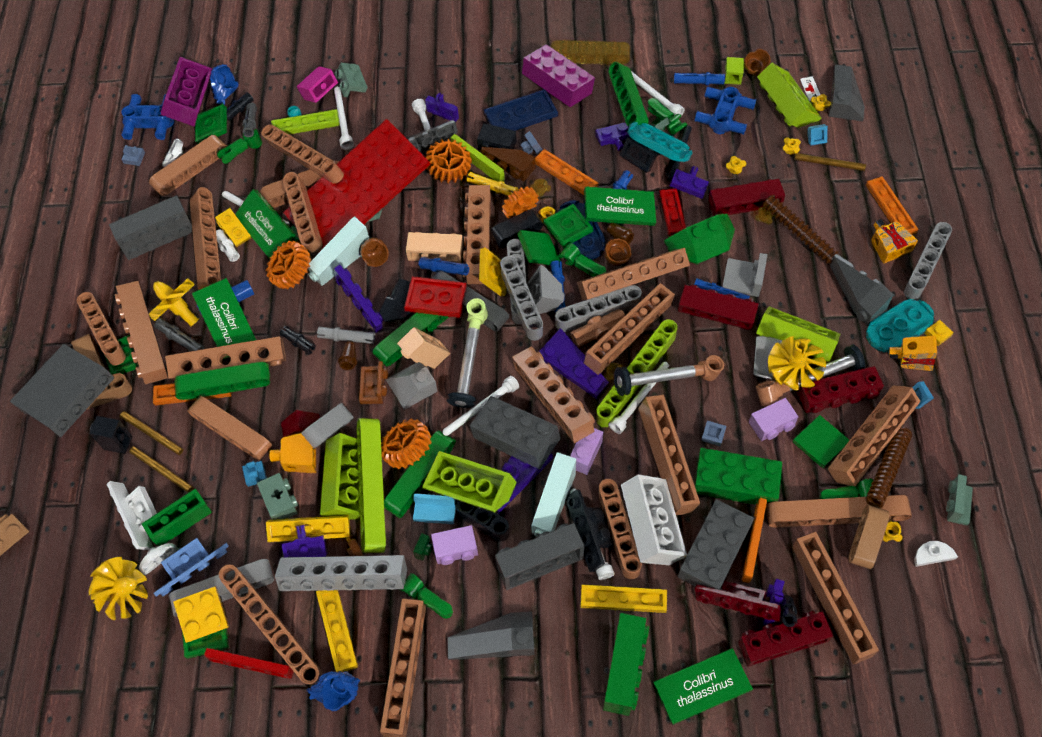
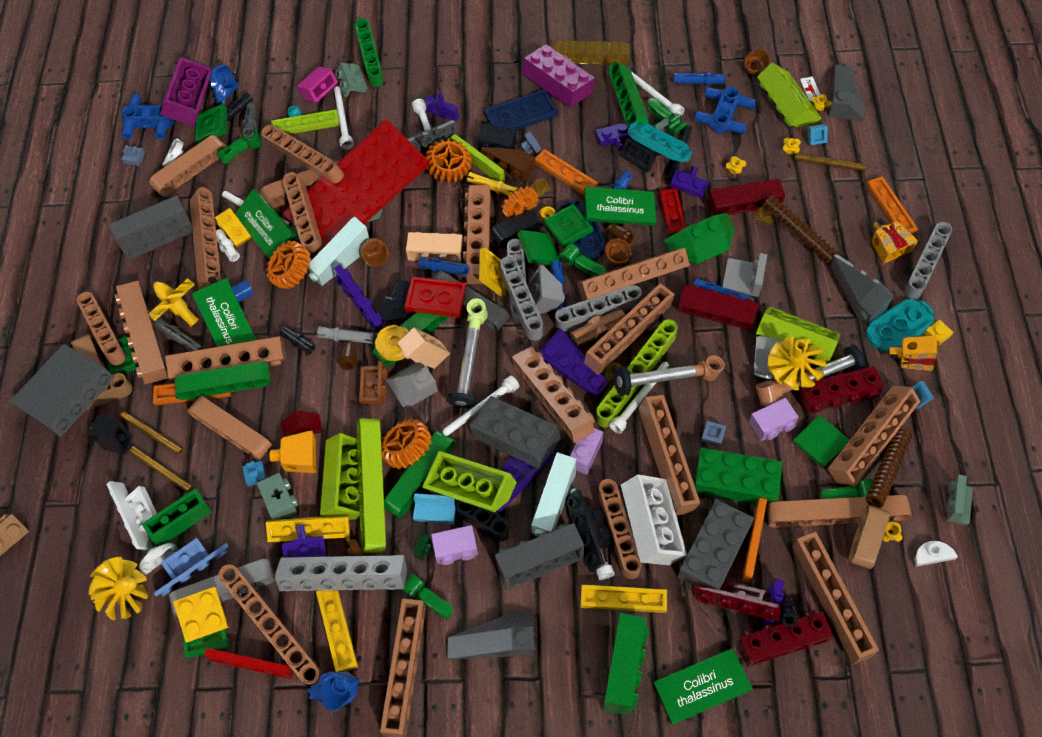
(327, 425): light grey beam -> none
(369, 52): none -> green beam
(387, 342): none -> yellow tile
(734, 70): lime brick -> none

